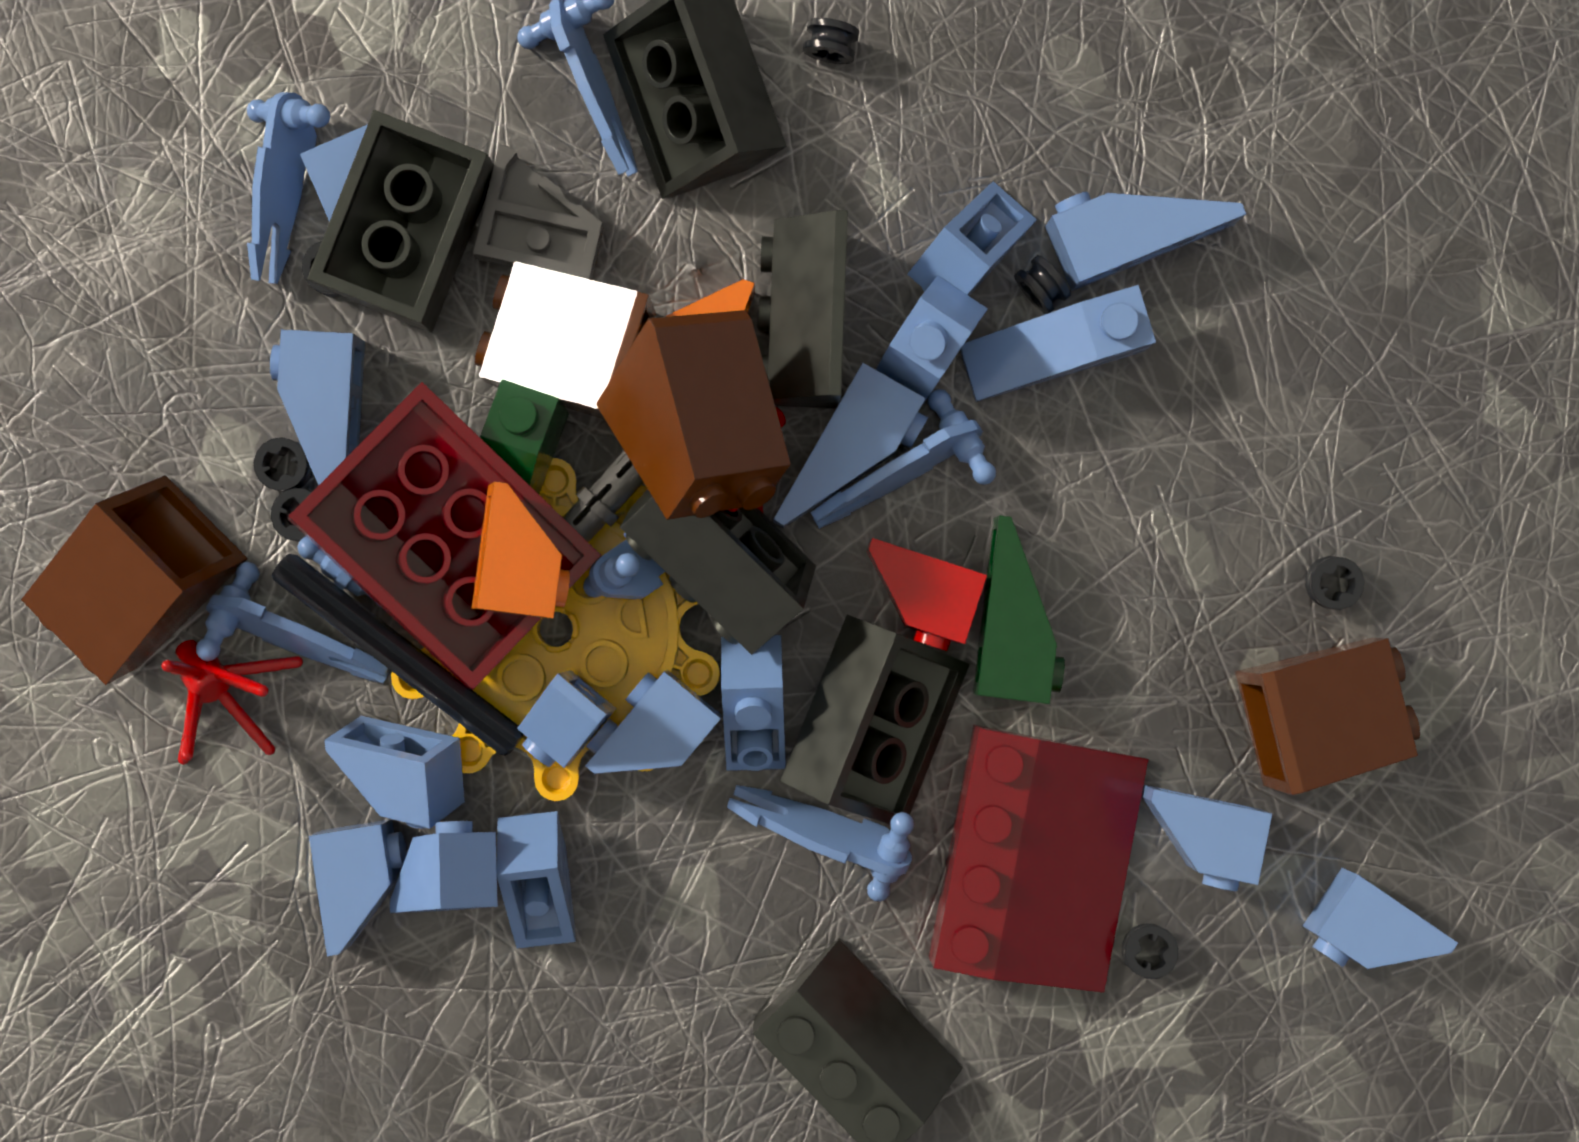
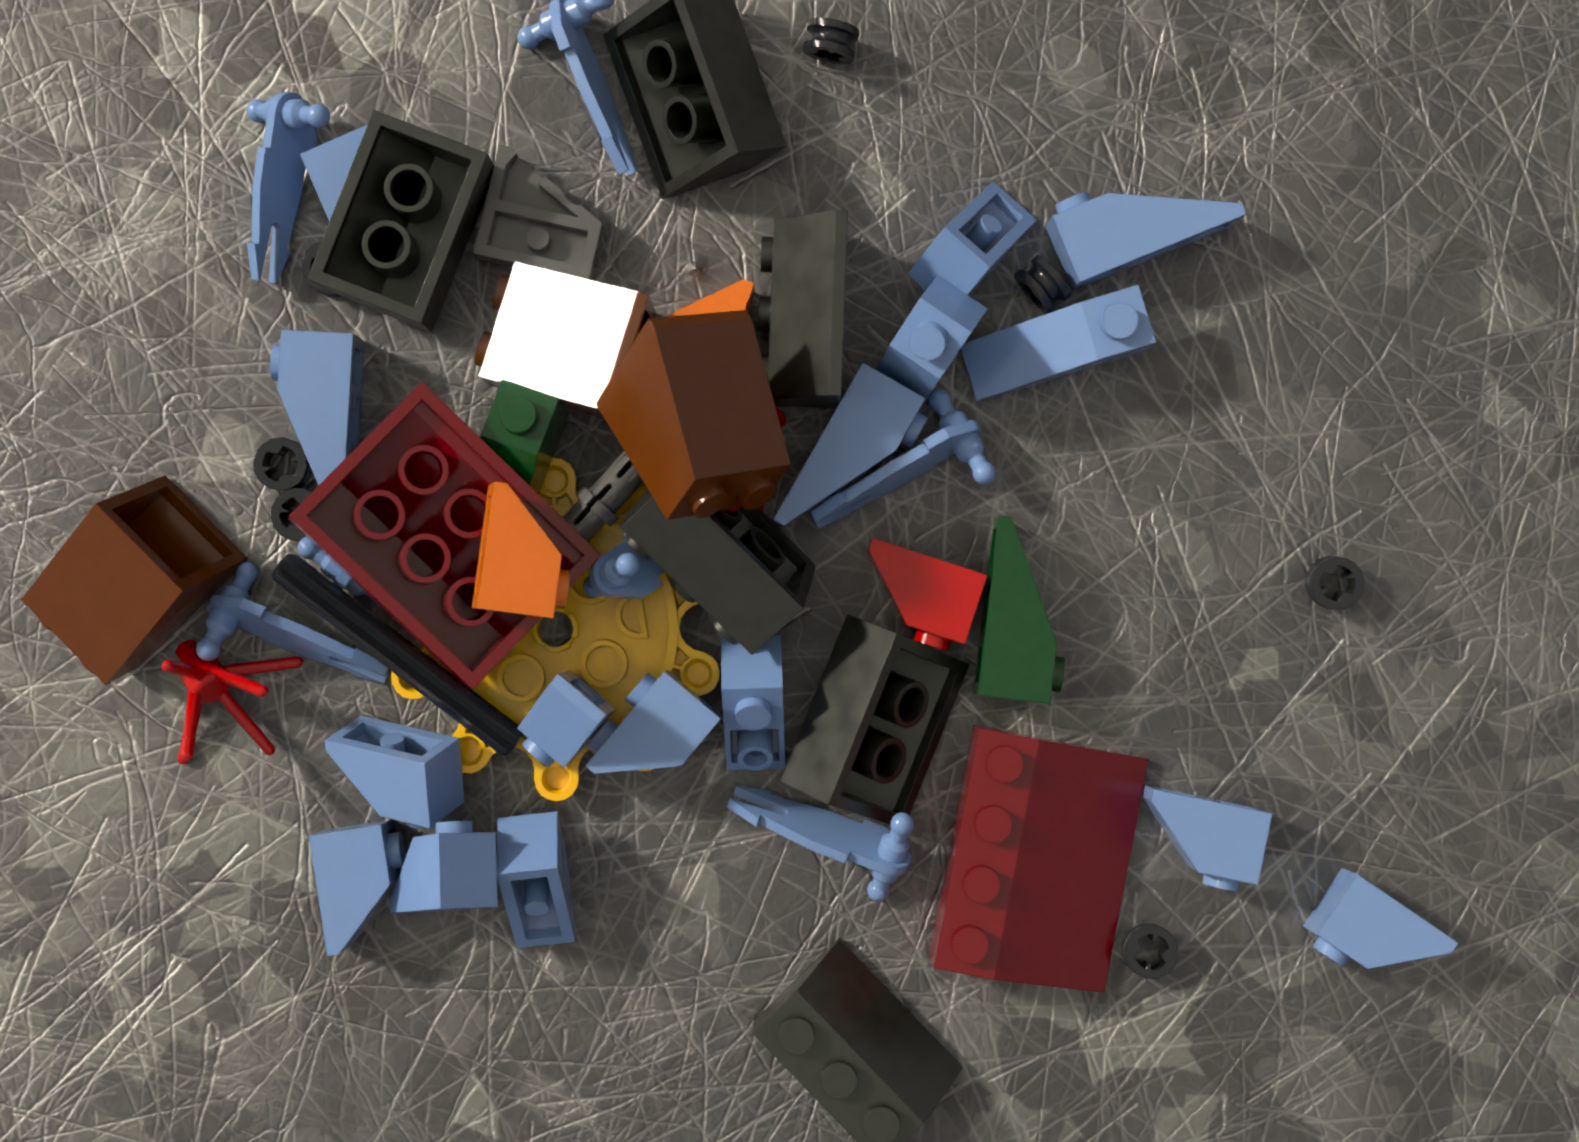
(1328, 715): reddish brown slope -> none

